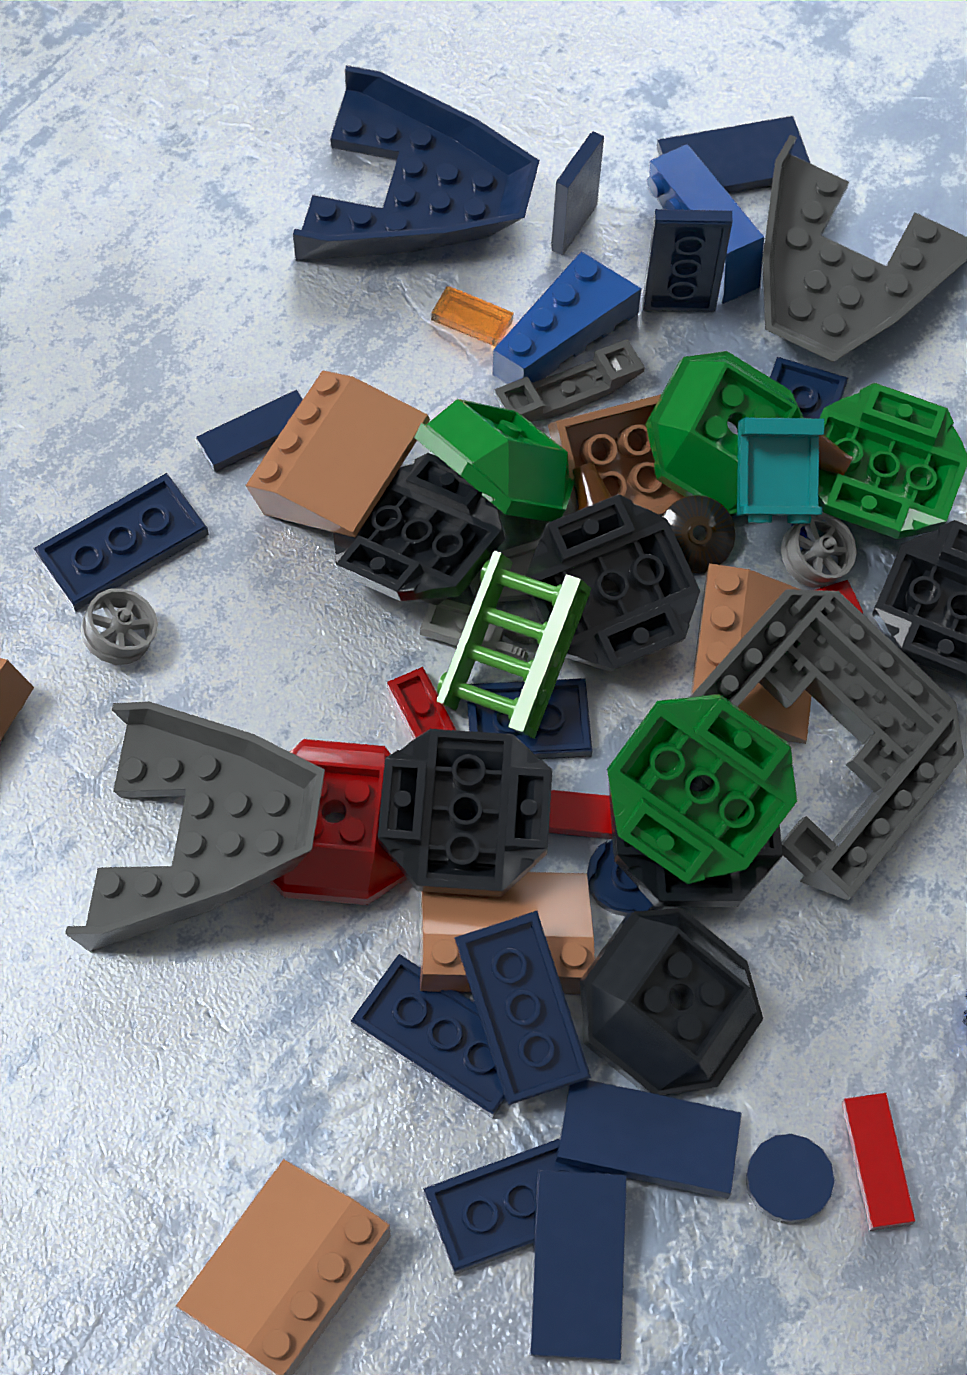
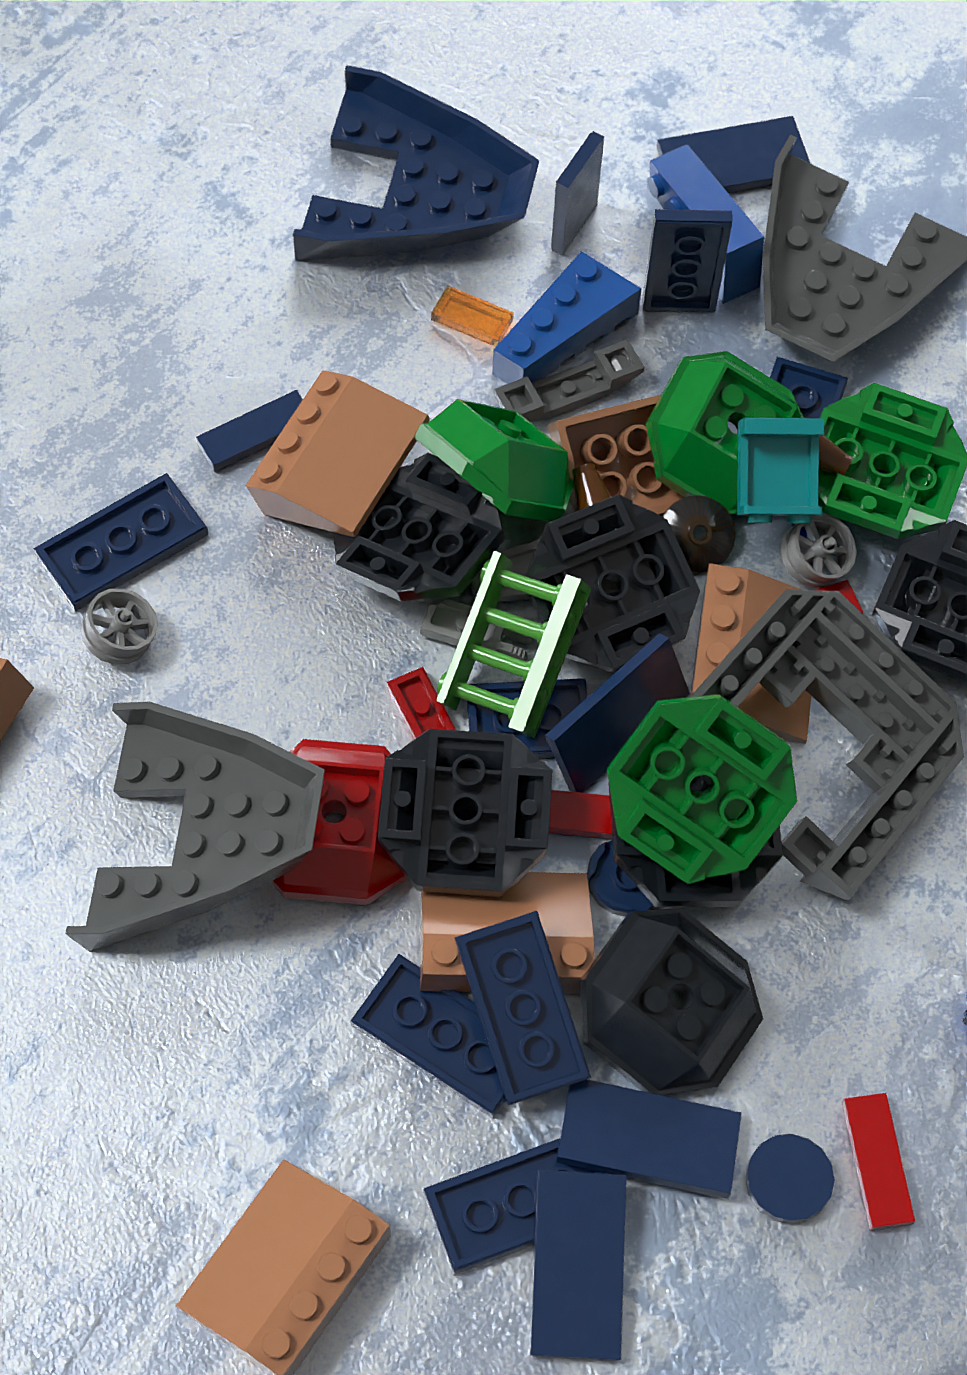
(607, 718): none -> dark blue tile

